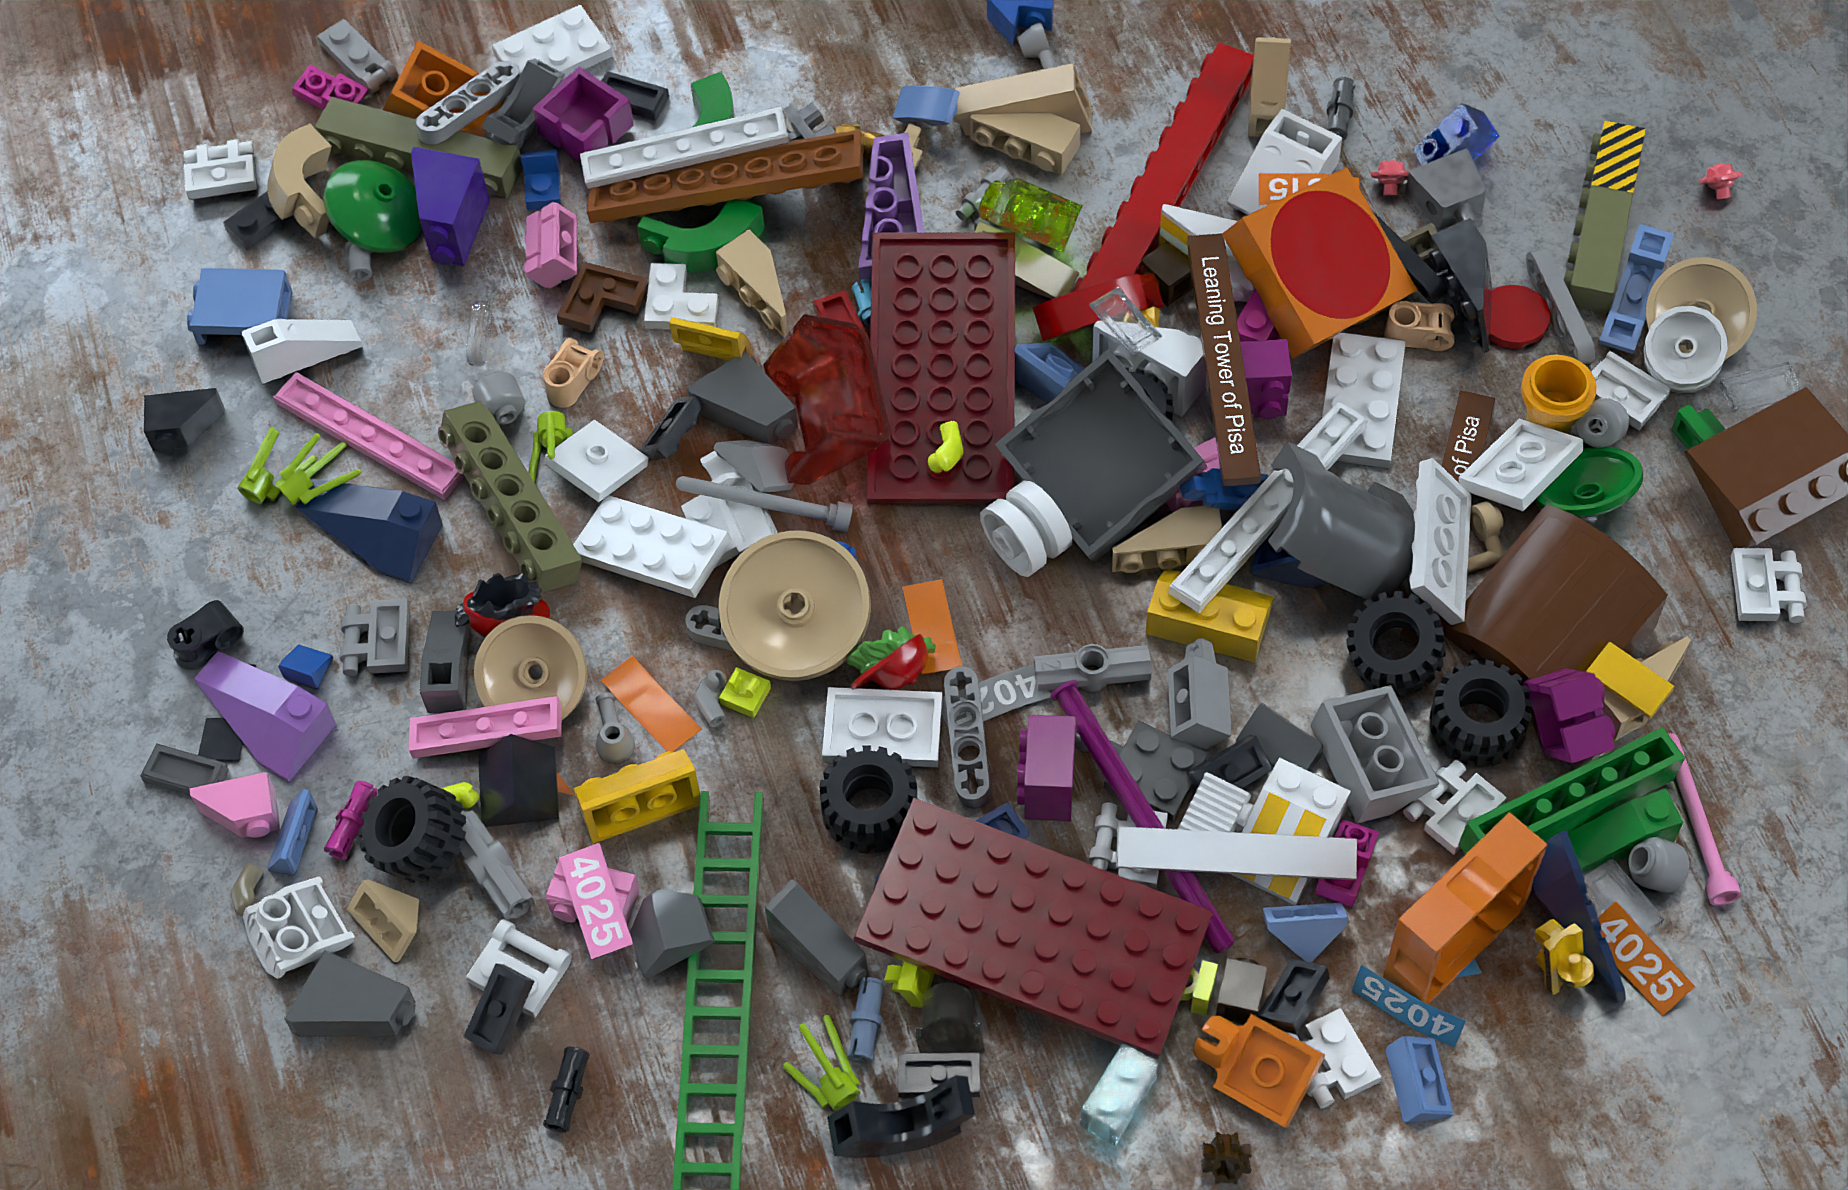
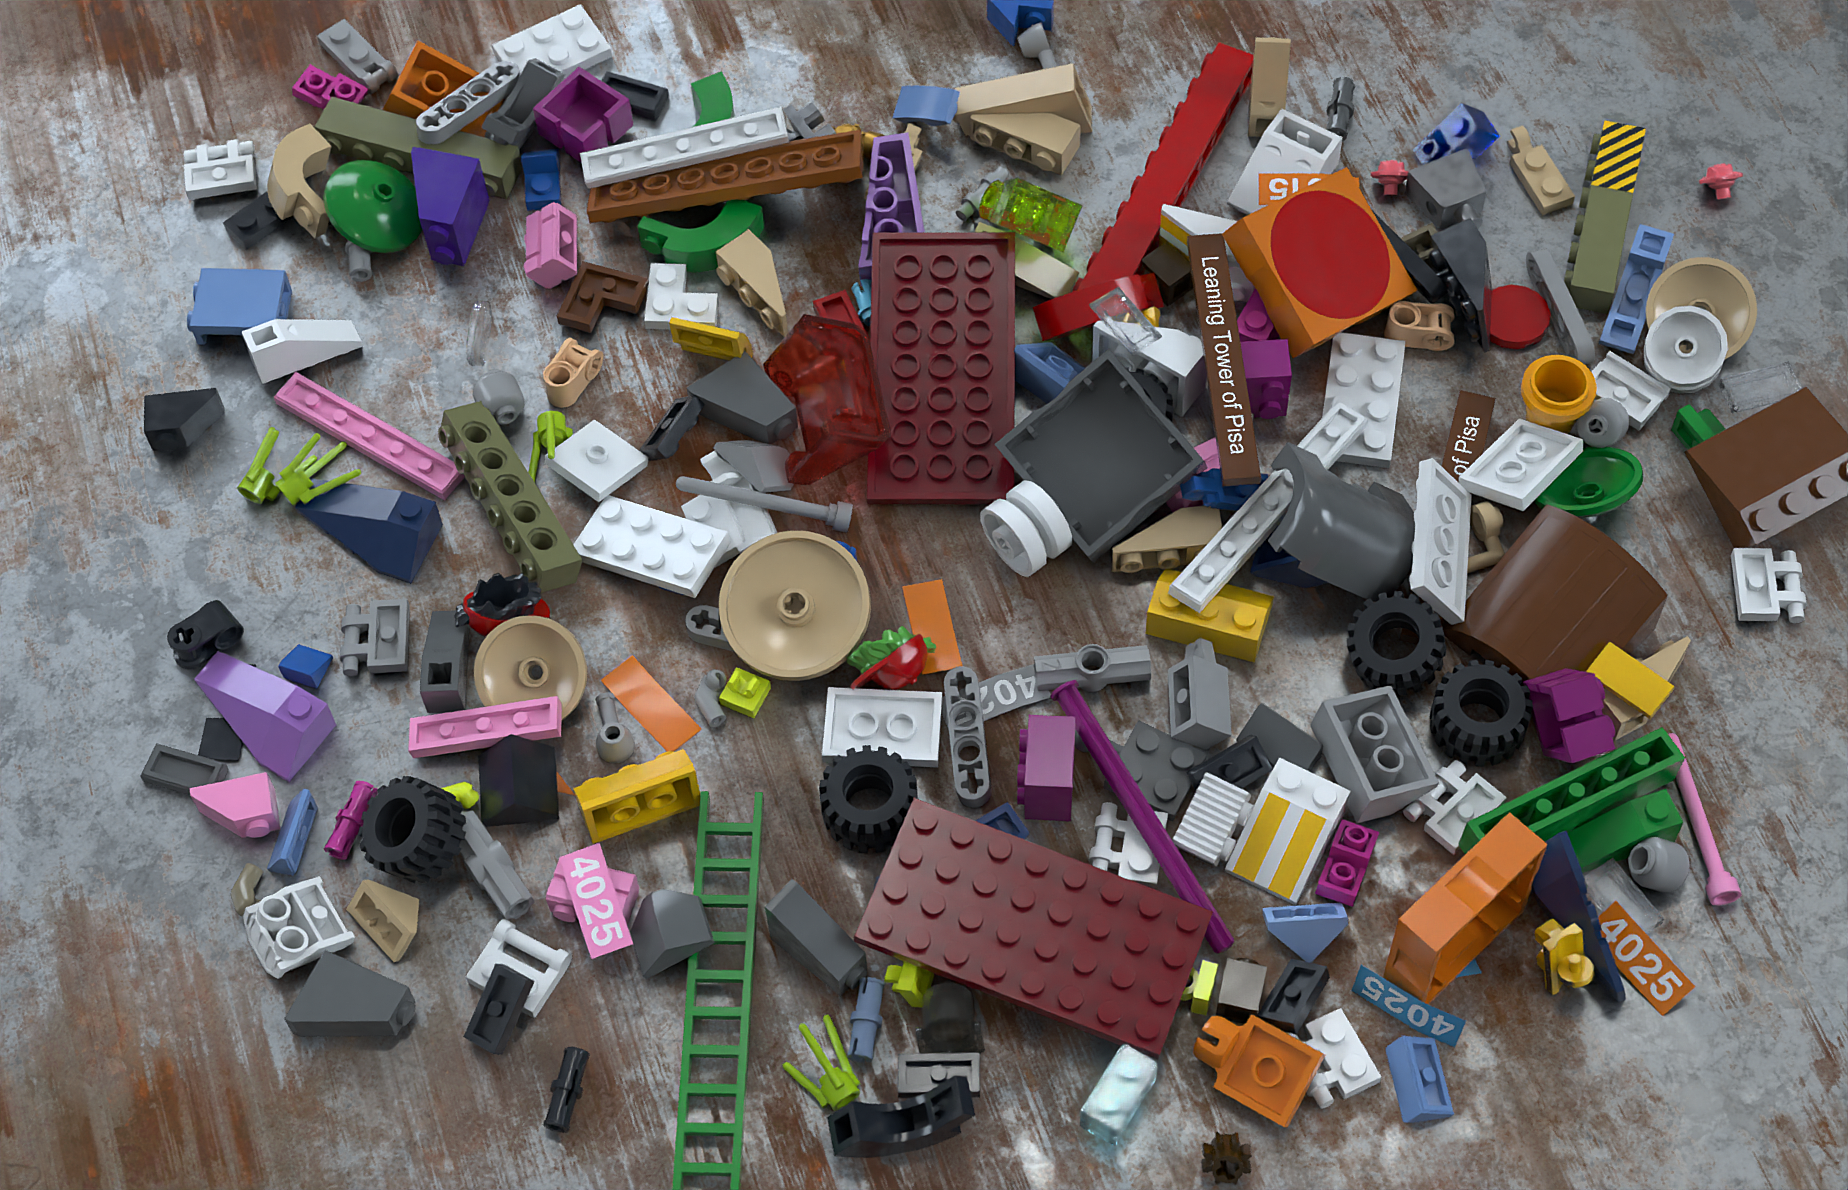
(950, 451): neon yellow arm -> none
(1236, 853): white tile -> none
(1538, 173): none -> tan plate

